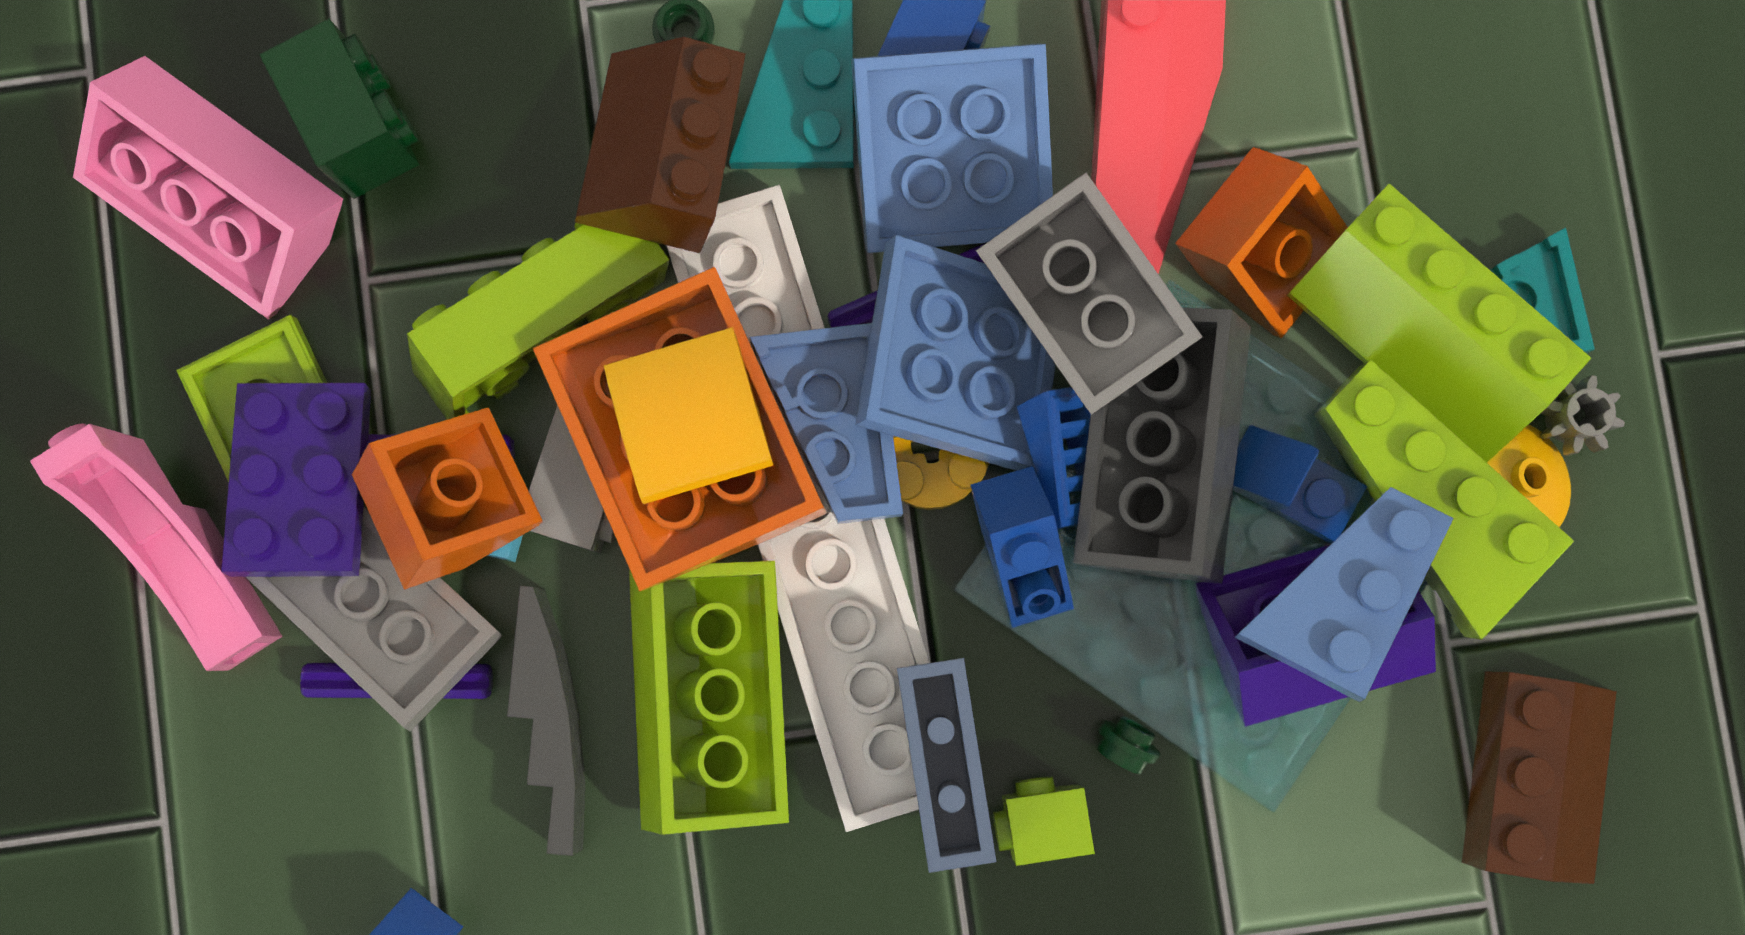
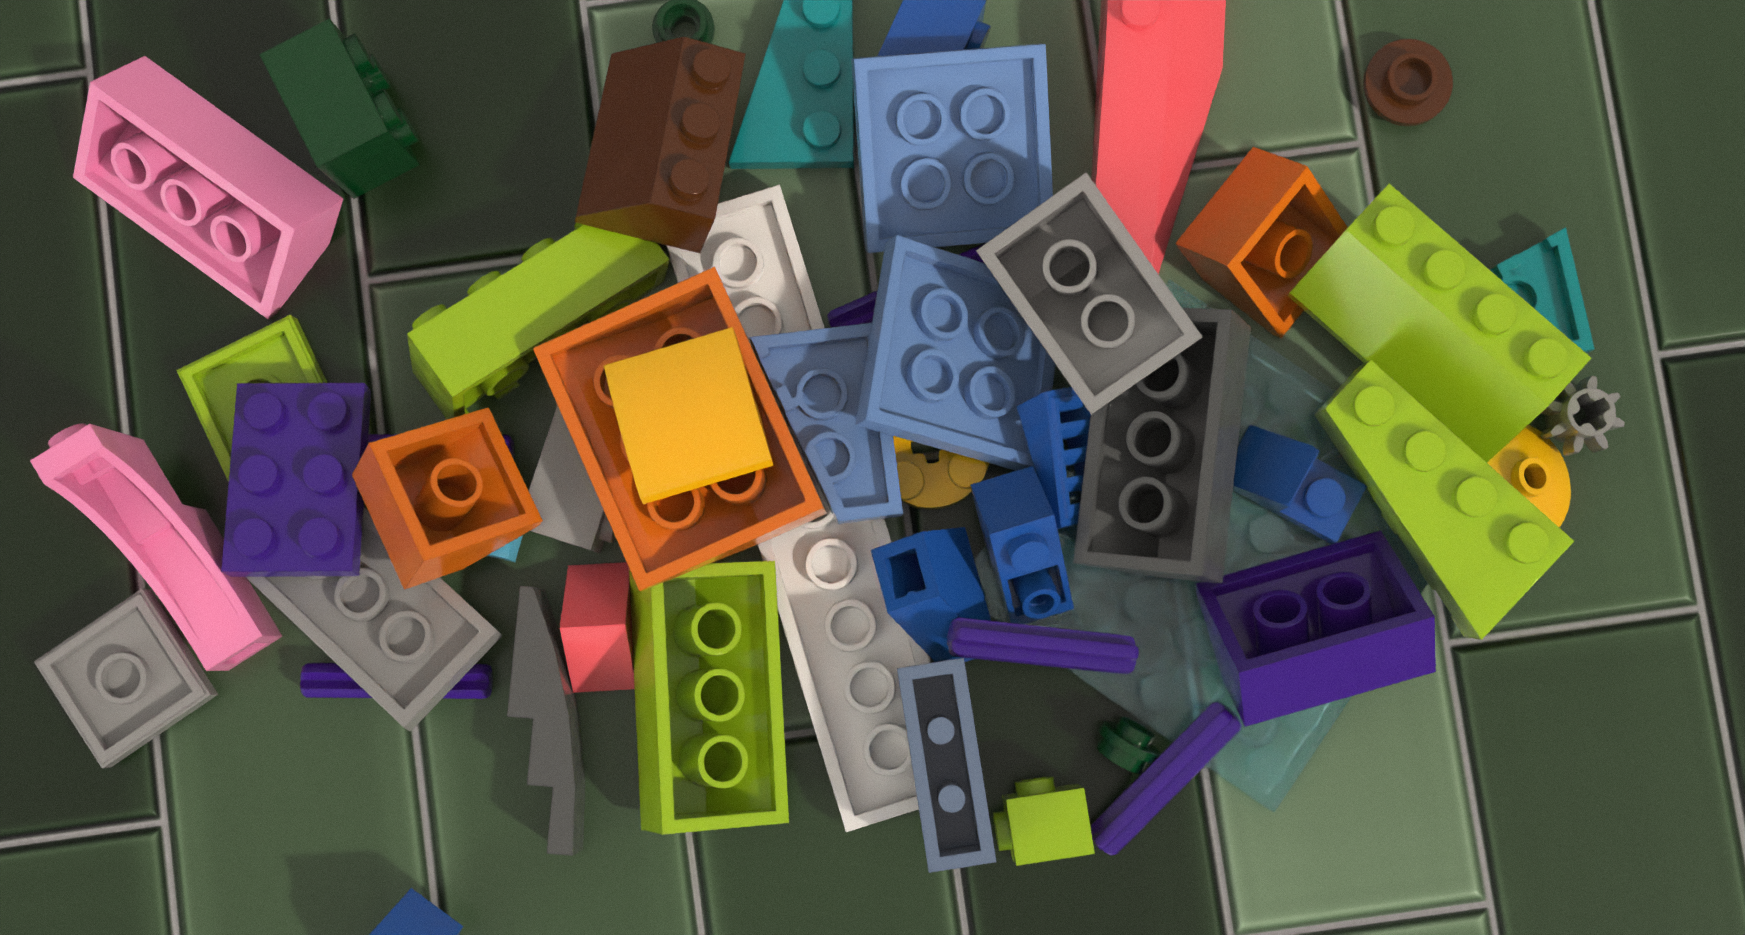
(125, 678): none -> light grey plate
(598, 627): none -> coral slope
(929, 584): none -> blue slope
(1042, 646): none -> dark purple axle
(1165, 777): none -> dark purple axle
(1354, 596): medium blue wing -> none
(1408, 82): none -> reddish brown piece
(1539, 778): reddish brown slope -> none

